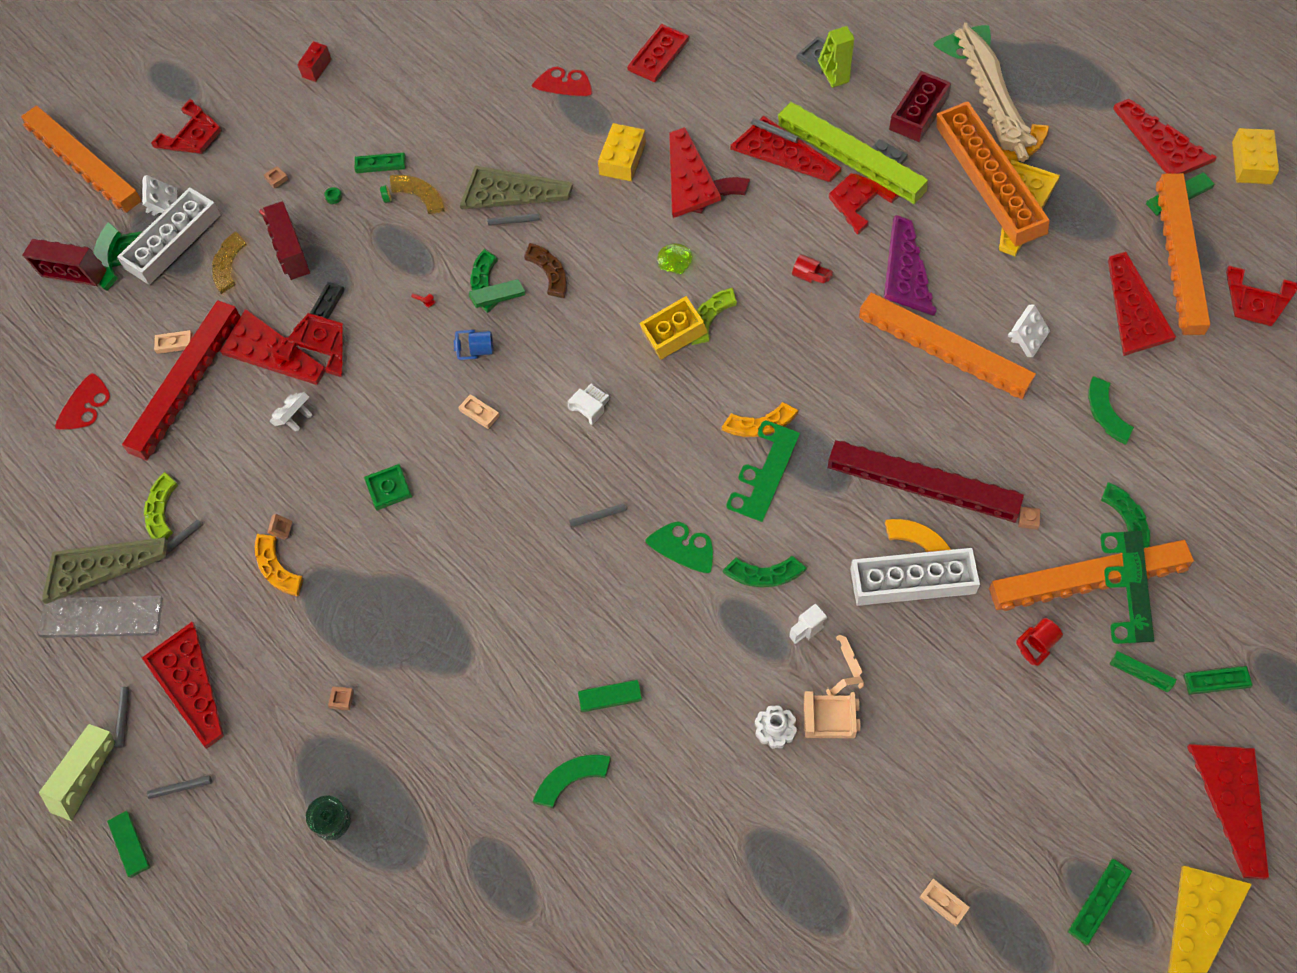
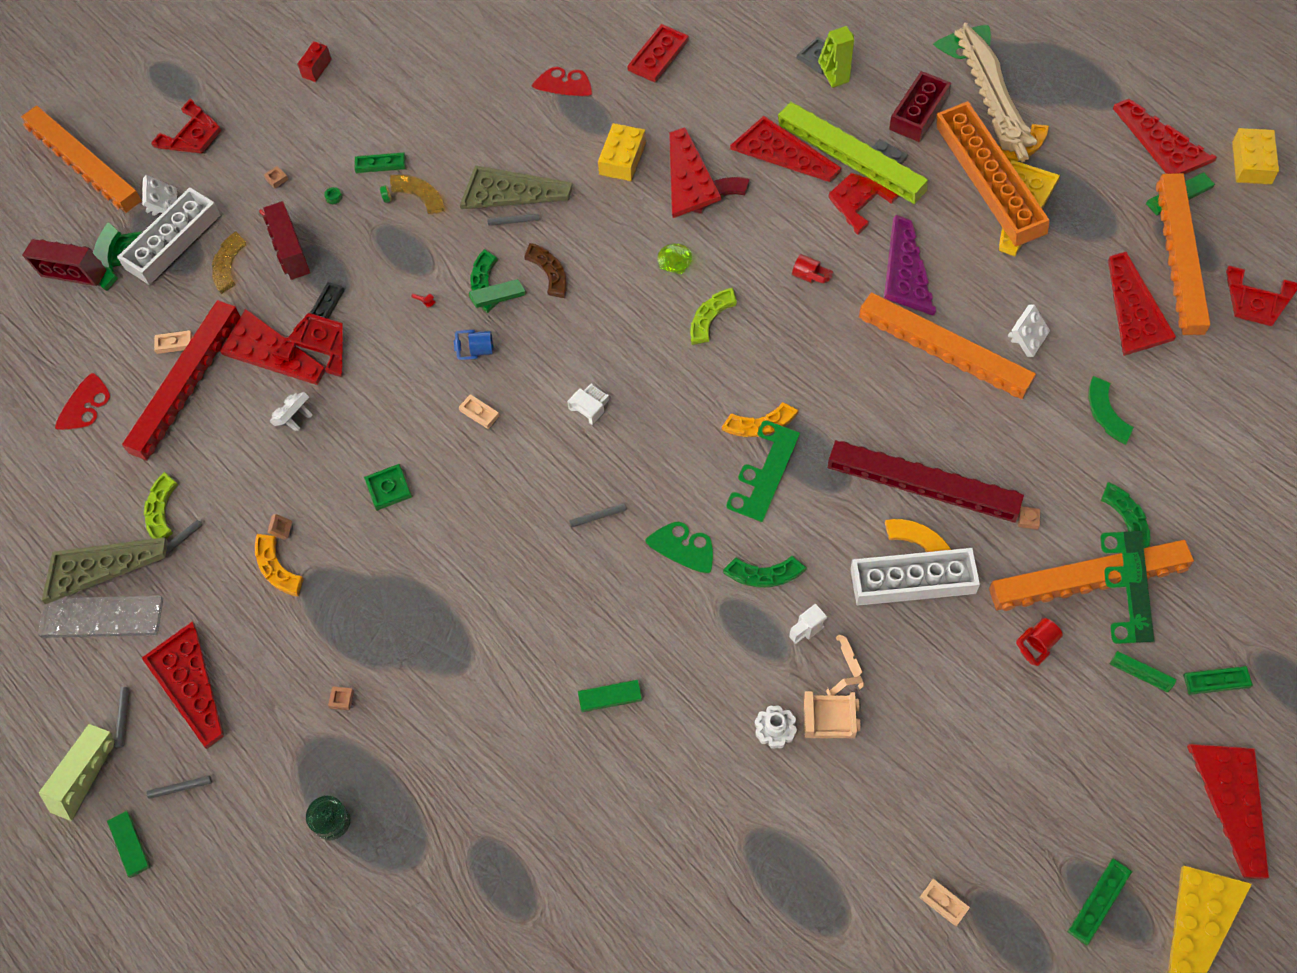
(567, 773): green tile -> none
(673, 327): yellow brick -> none
(775, 130): dark grey bar -> none

